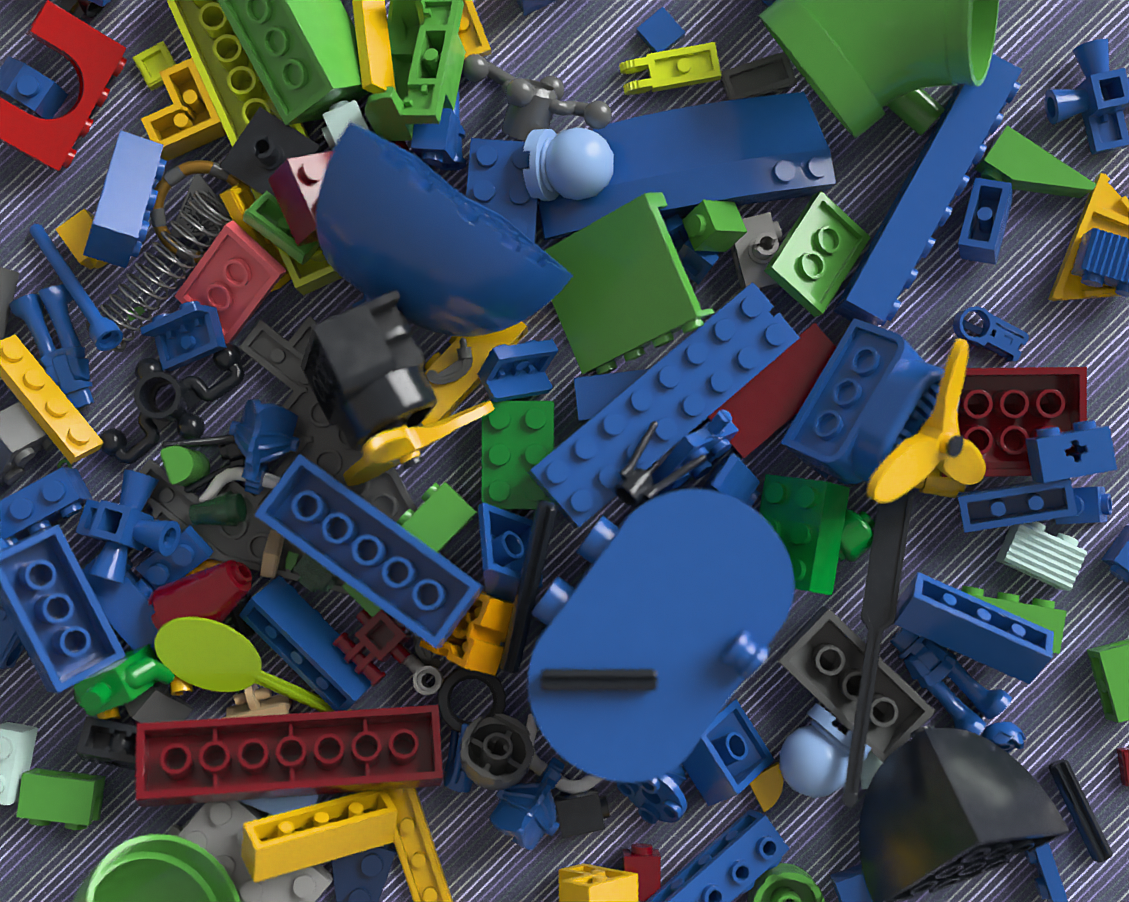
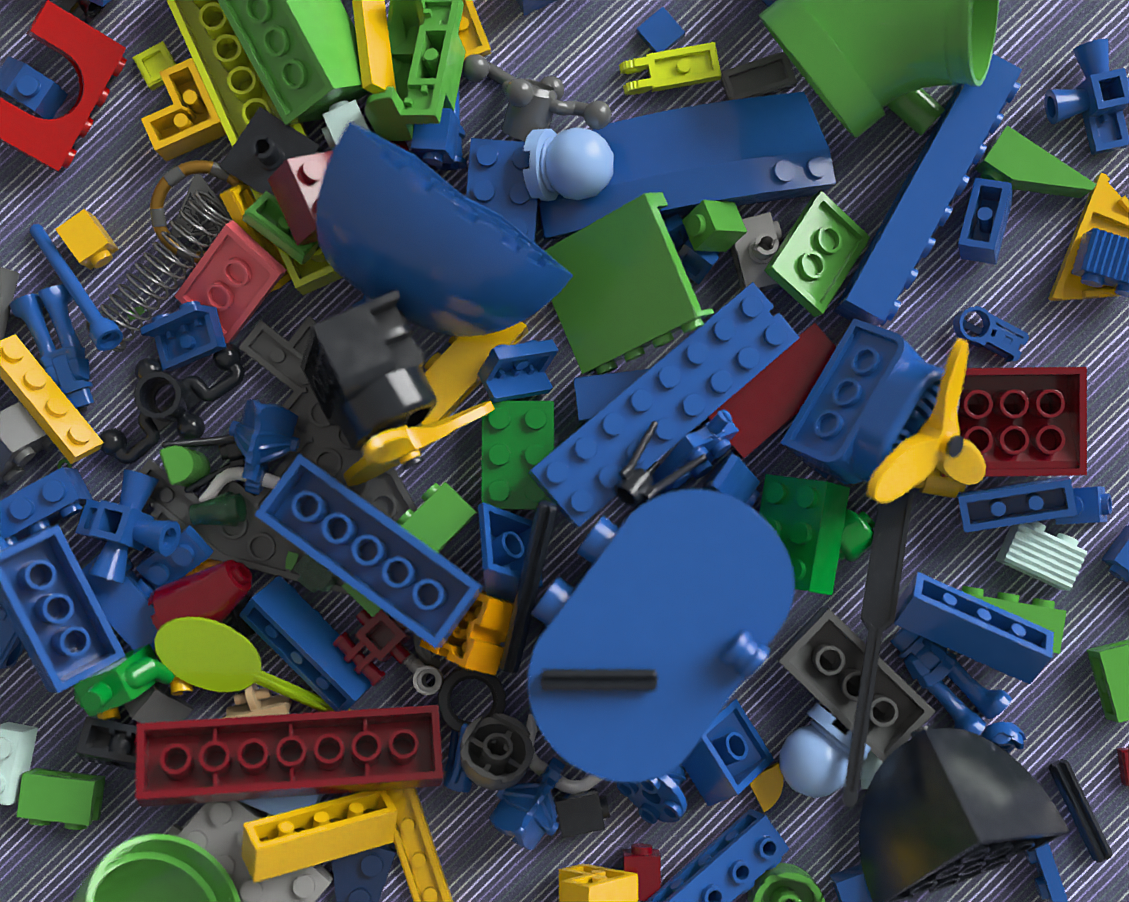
(126, 200): brick -> none
(272, 554): tan tile -> none
(457, 369): dark grey piece -> none
(1092, 452): blue brick -> none

